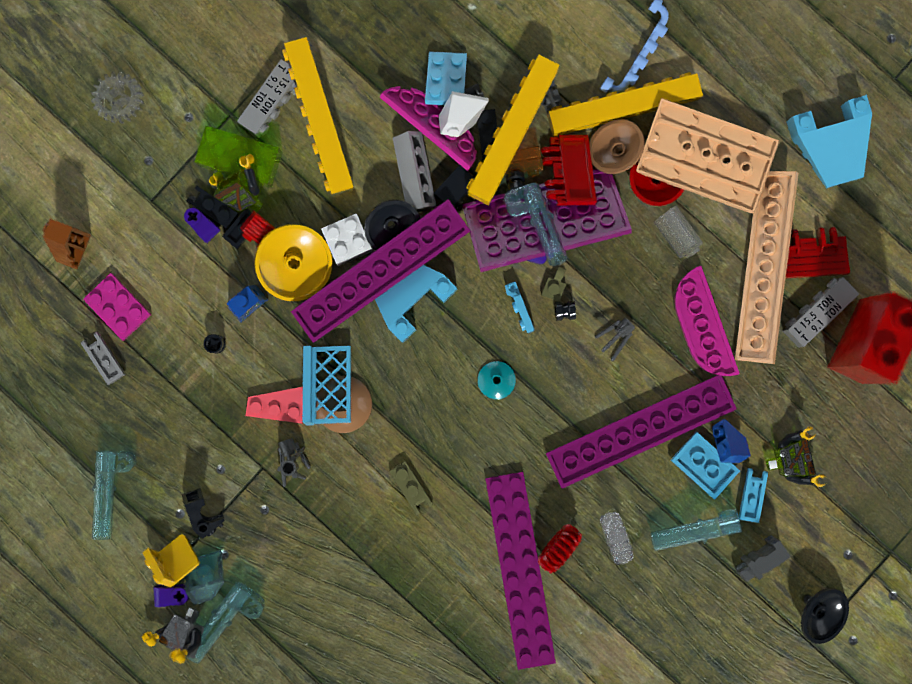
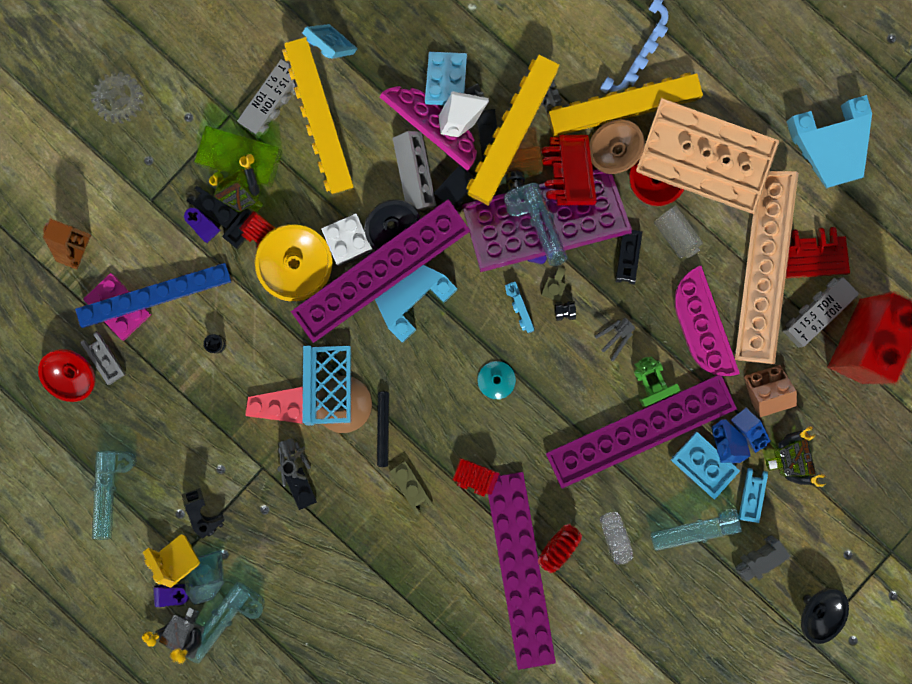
(63, 382): none -> red dish
(153, 295): none -> blue plate
(246, 302): blue torso -> none
(300, 490): none -> black plate
(329, 41): none -> medium azure plate
(383, 429): none -> black axle
(476, 477): none -> red brick
(629, 257): none -> black plate
(657, 391): none -> bright green tile
(752, 429): none -> blue slope
(770, 391): none -> nougat slope

